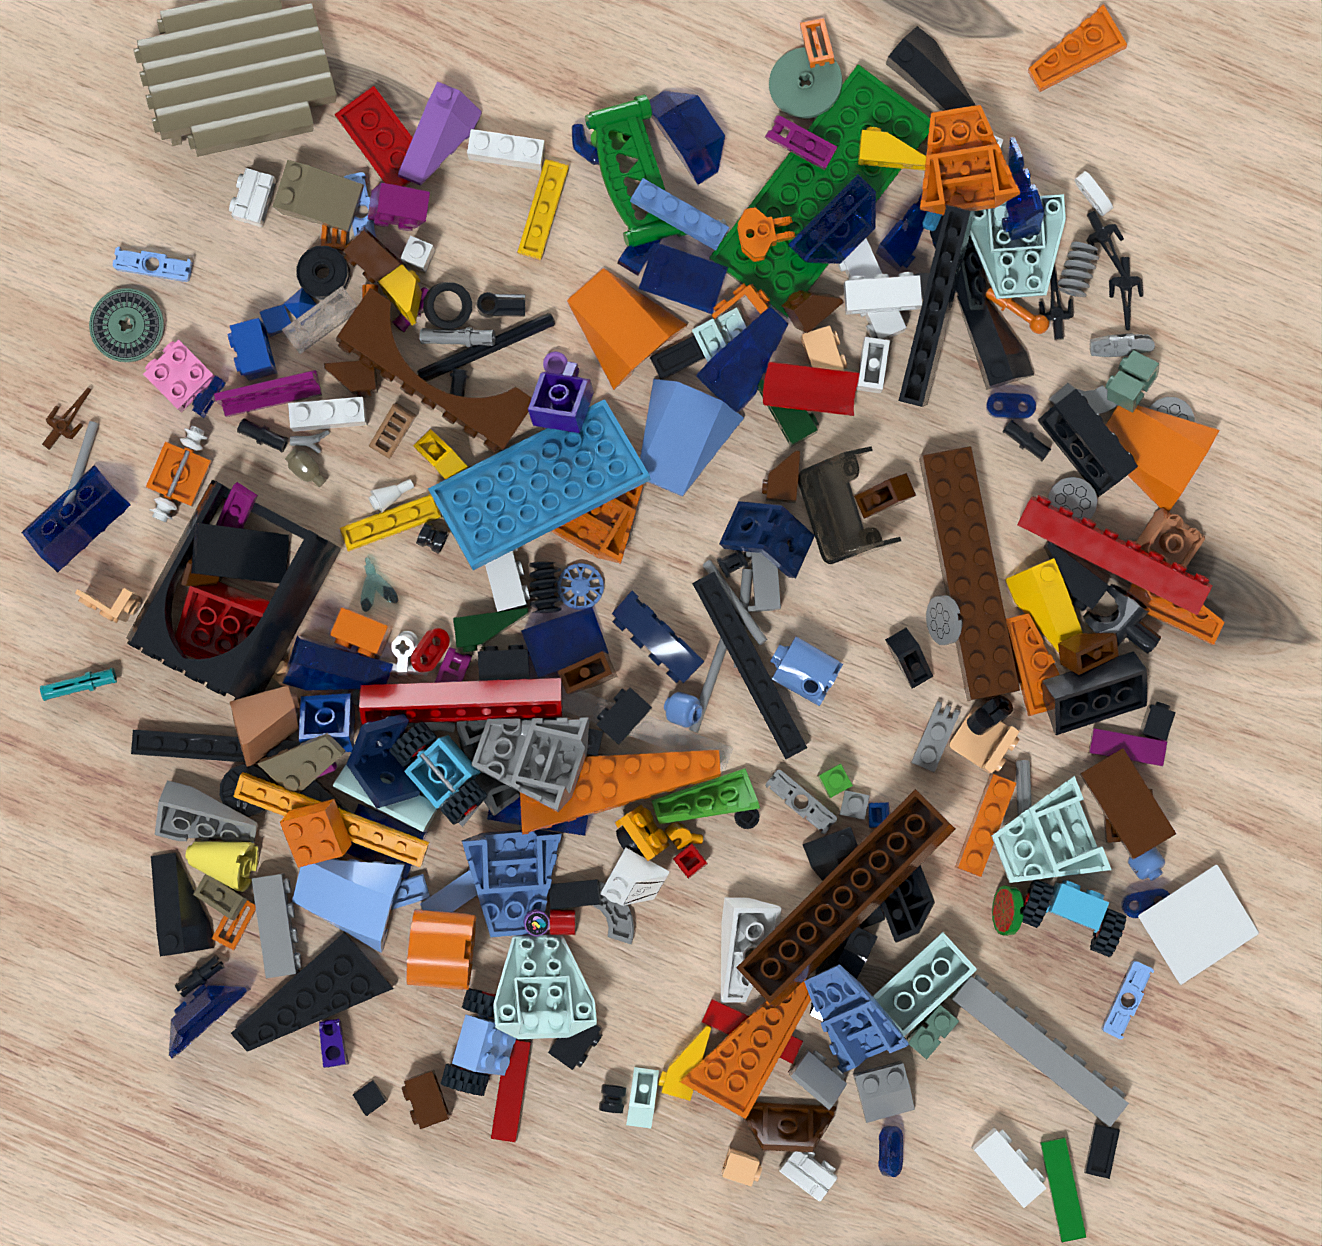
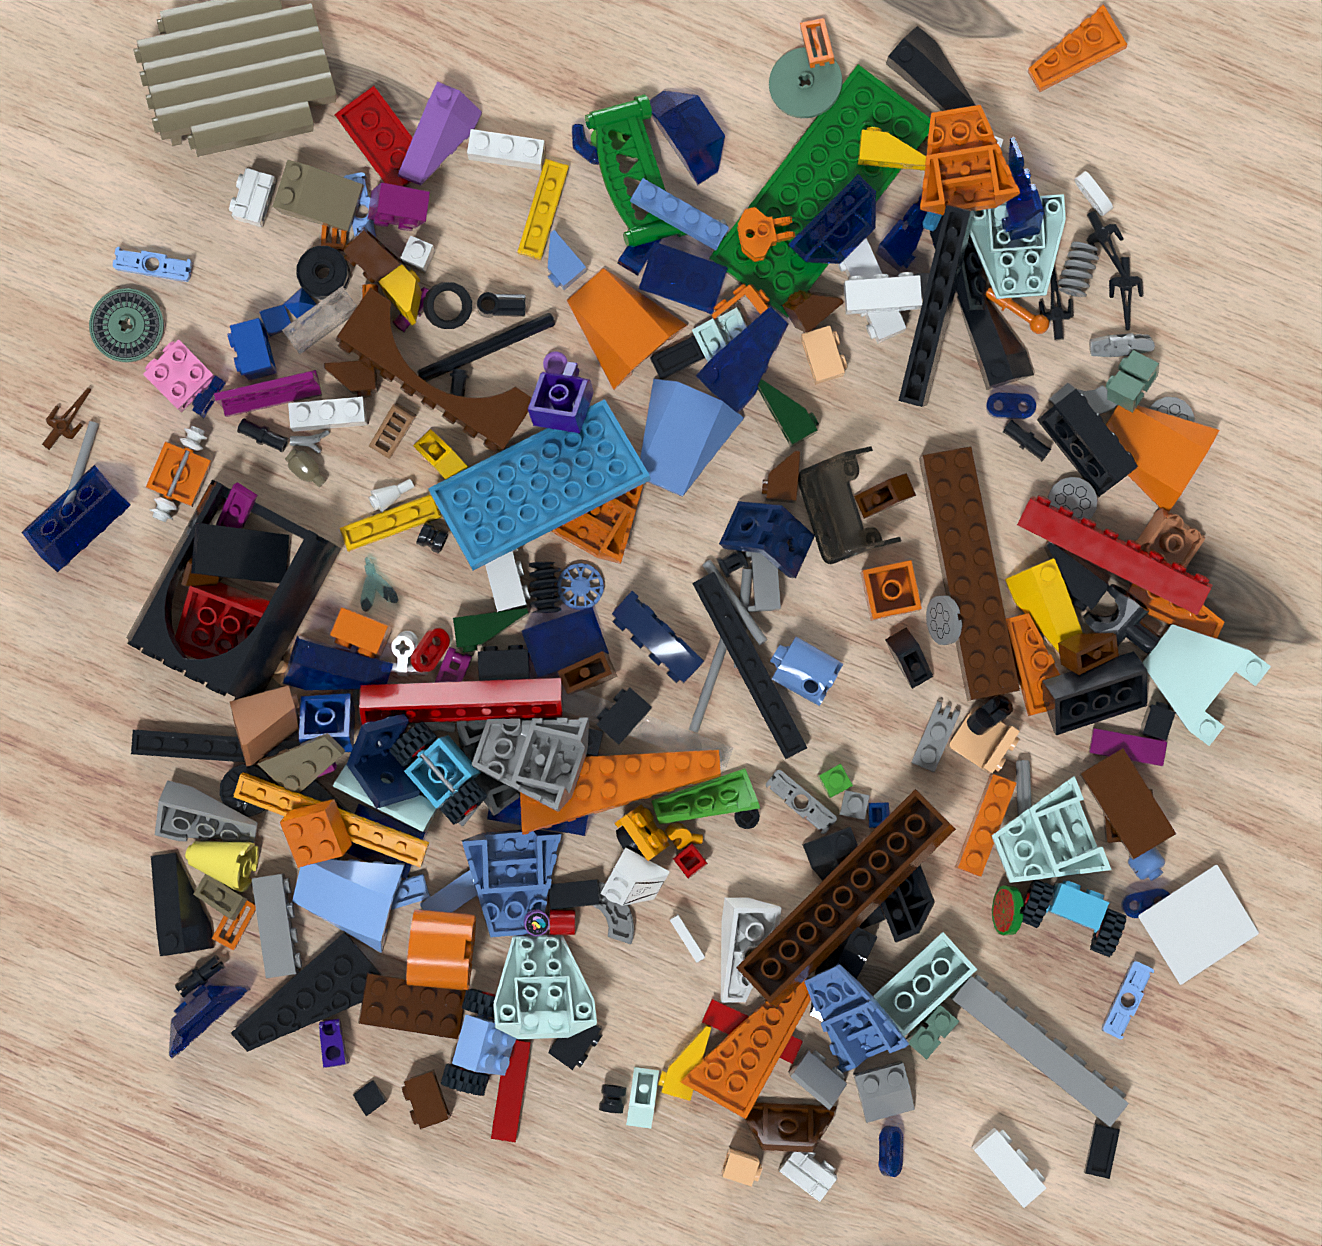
(77, 684): teal pin -> none
(124, 606): light nougat bracket -> none
(410, 1008): none -> reddish brown plate
(458, 336): light grey pin -> none
(563, 263): none -> medium blue slope
(683, 709): medium blue head -> none
(687, 938): none -> white tile
(801, 142): magenta plate -> none
(810, 388): red sticker -> none
(873, 365): white brick -> none
(891, 590): none -> orange brick
(1063, 1189): green tile -> none
(1193, 671): none -> light aqua wedge

